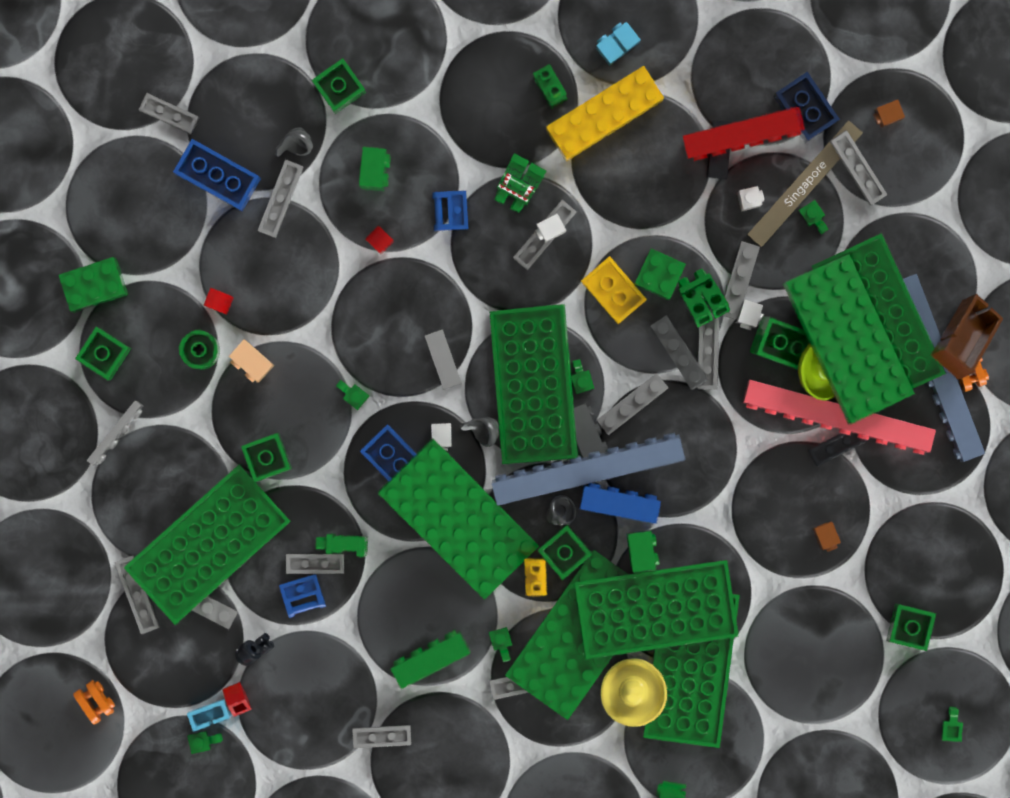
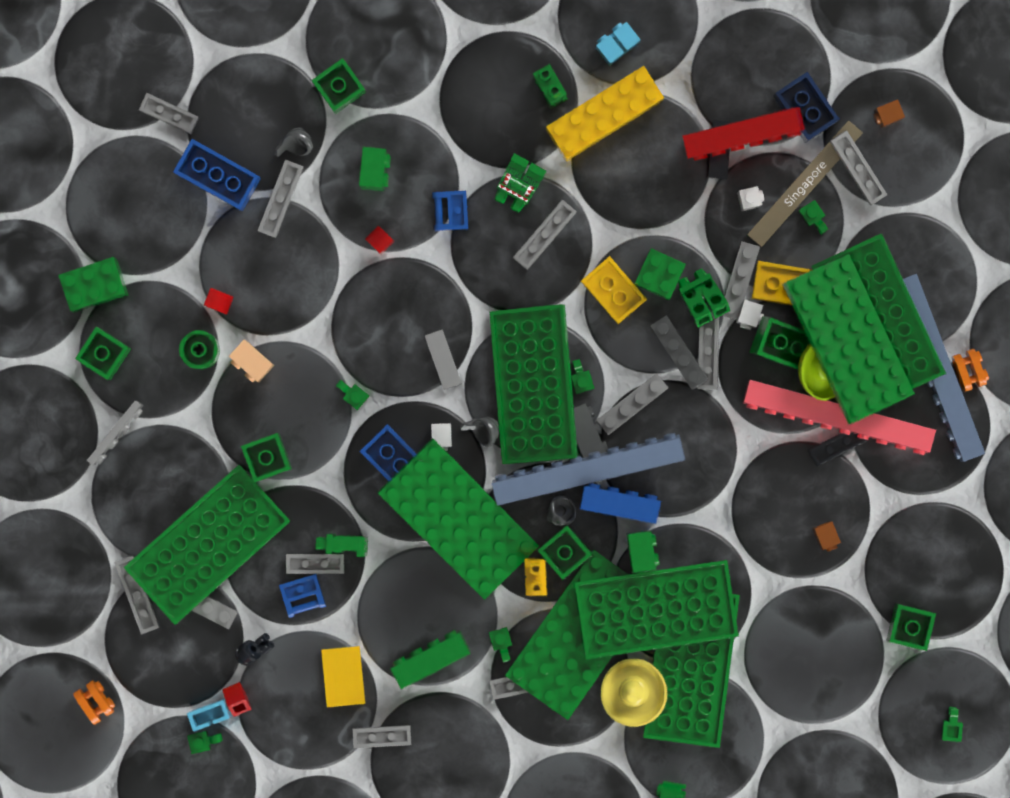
(343, 676): none -> yellow tile
(550, 228): white brick -> none
(770, 279): none -> yellow tile
(967, 337): reddish brown piece -> none

